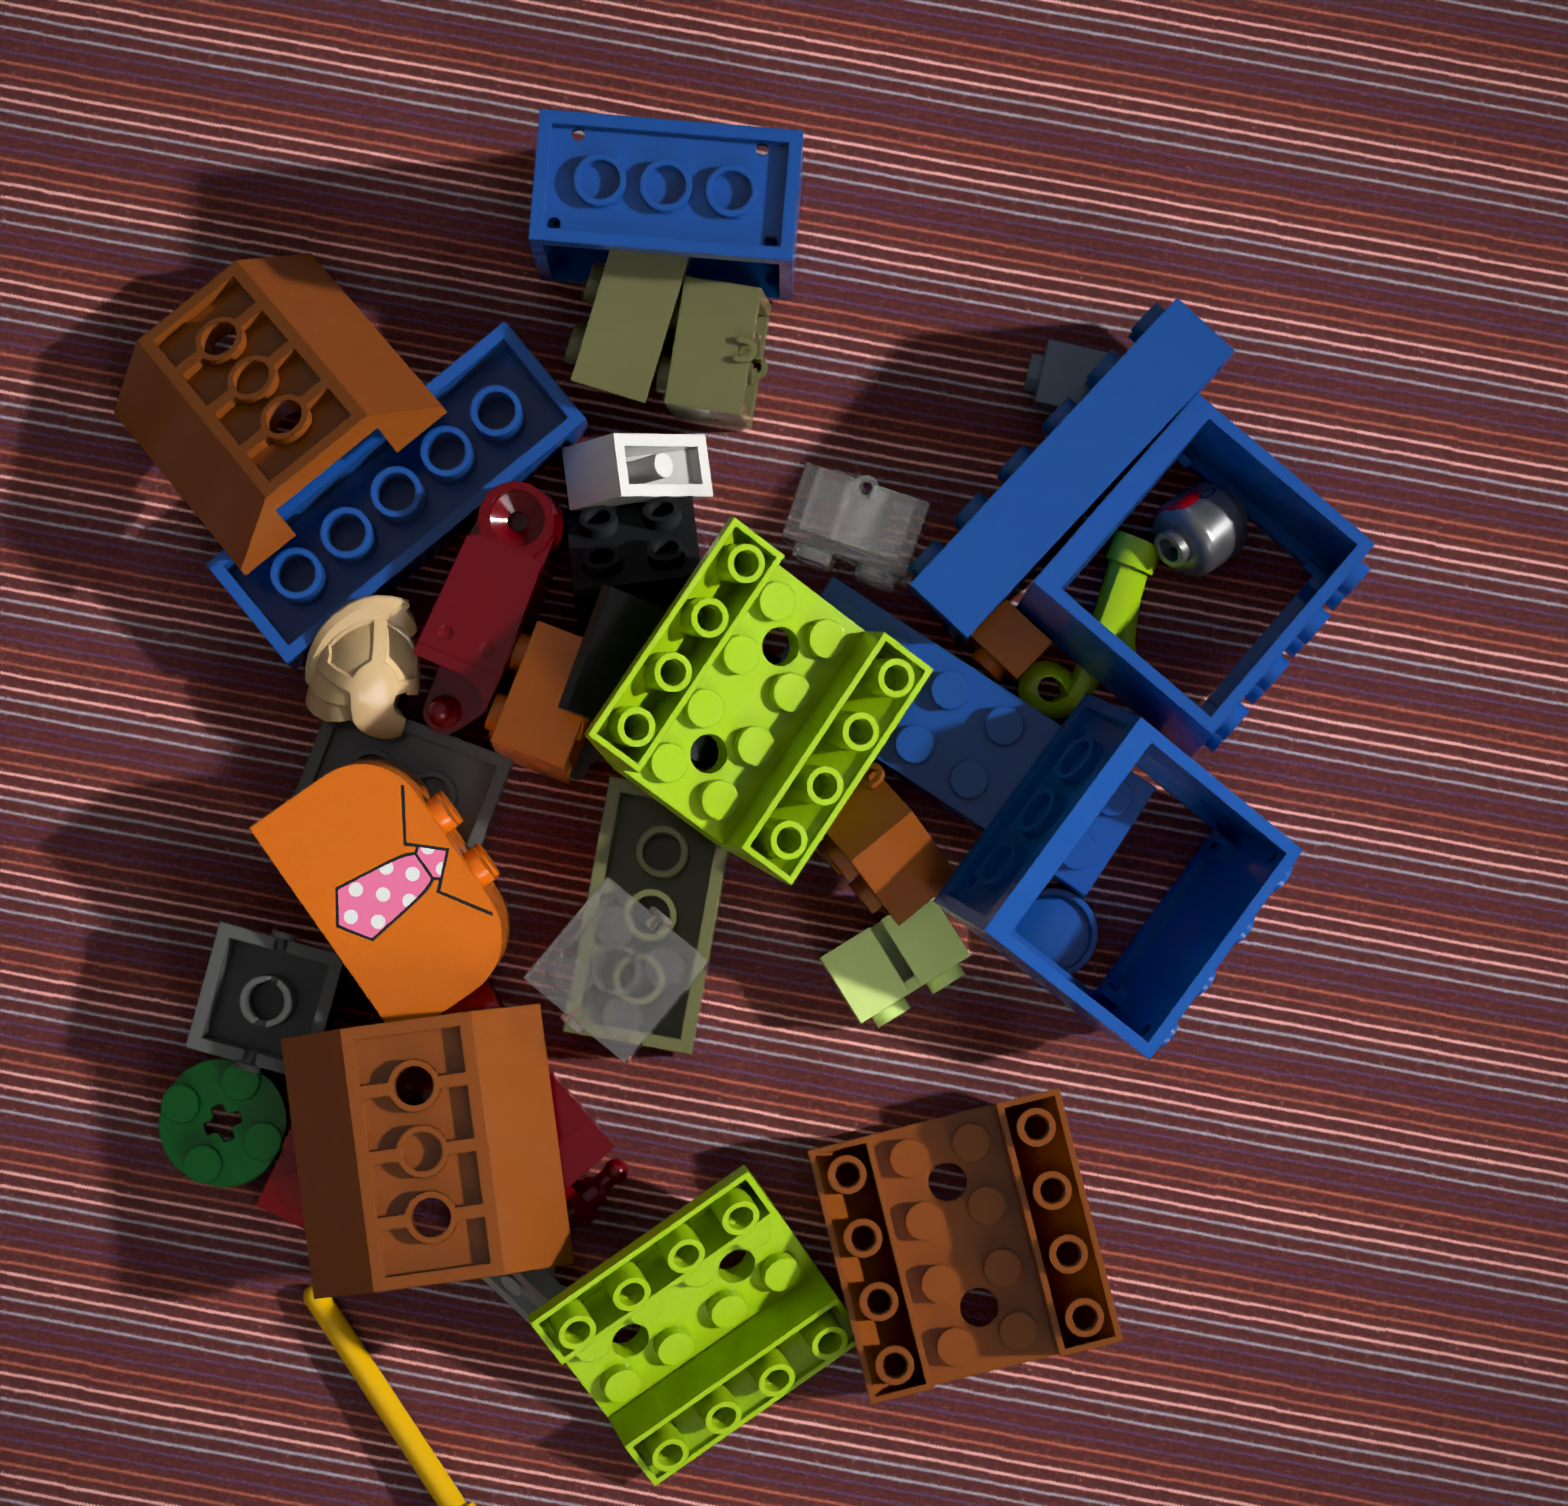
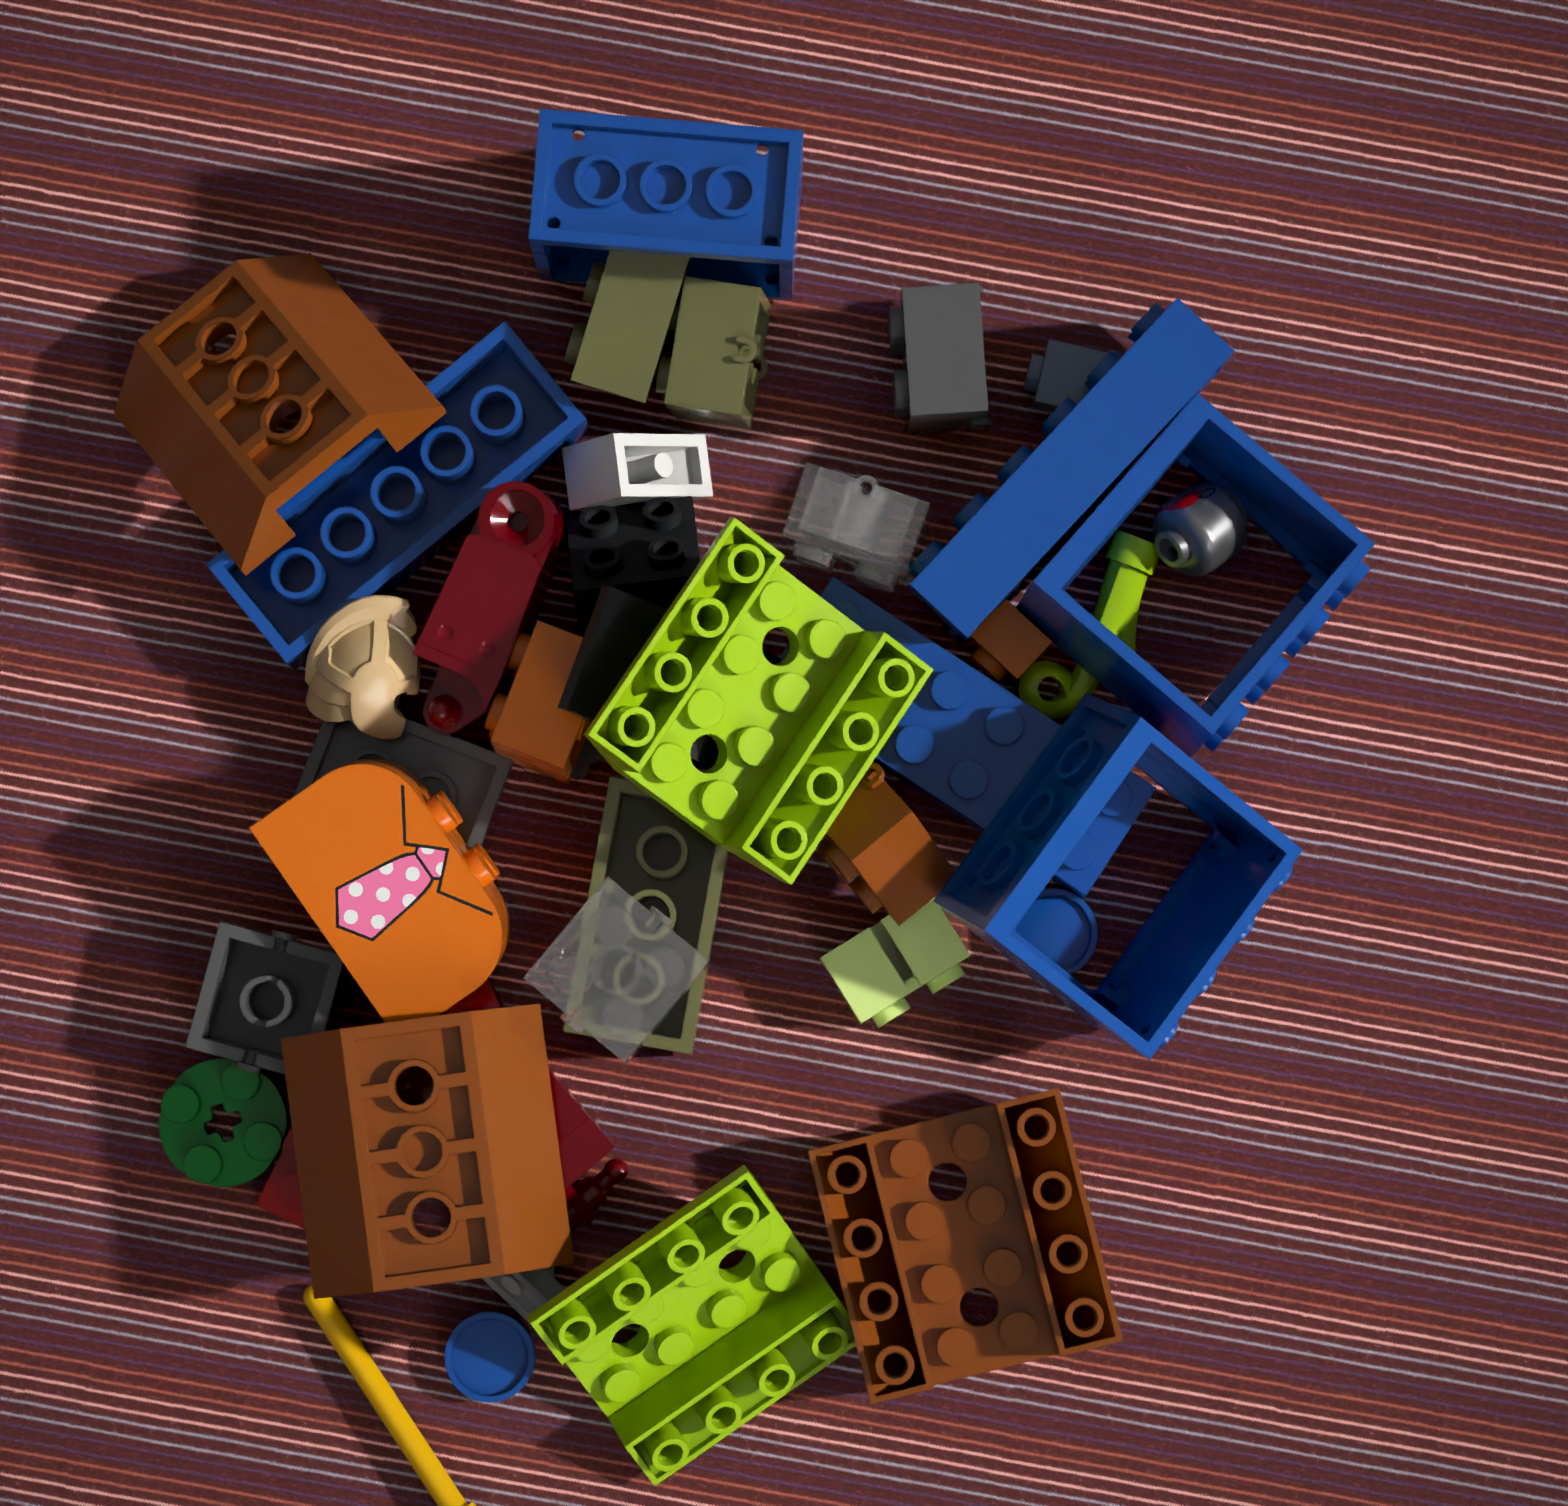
(490, 1356): none -> blue piece
(941, 358): none -> dark grey brick

